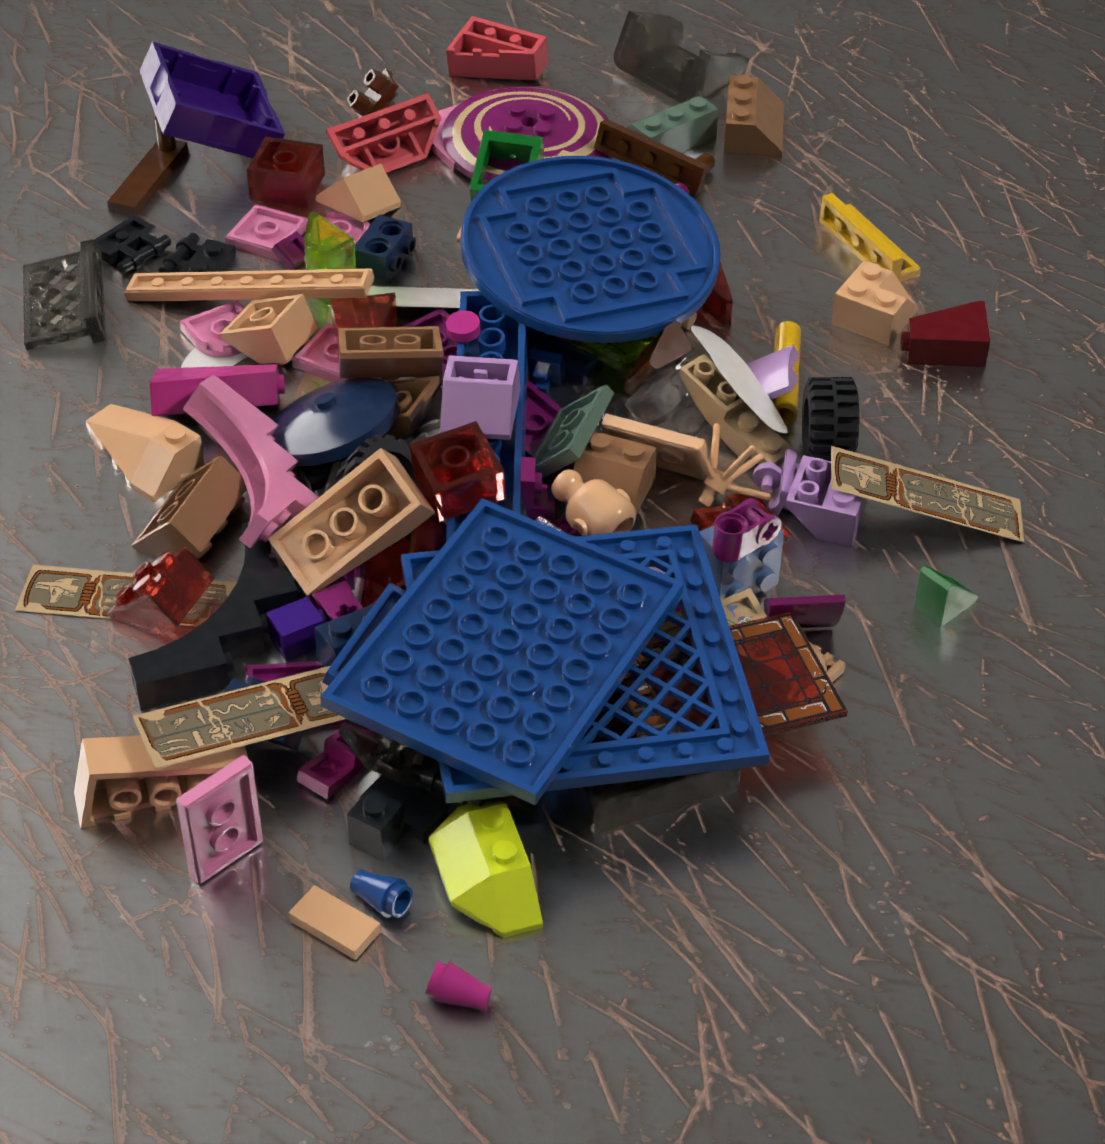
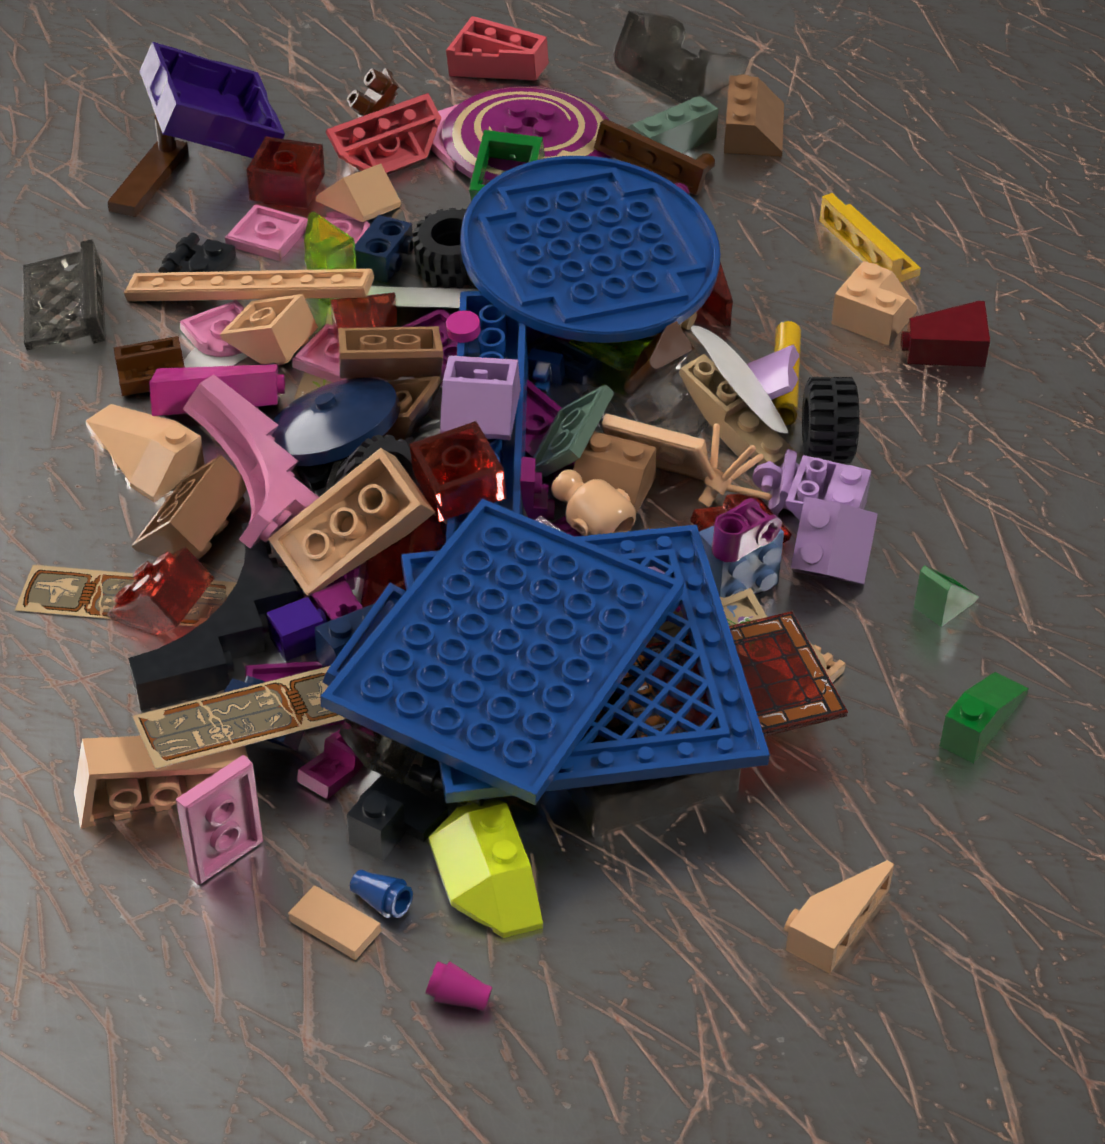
(125, 238): black plate -> none
(139, 361): none -> reddish brown slope
(291, 251): magenta tile -> none
(439, 249): none -> black tyre
(809, 610): magenta slope -> none
(834, 540): none -> lavender slope
(835, 917): none -> light nougat slope
(926, 494): sticker -> none
(980, 715): none -> green slope

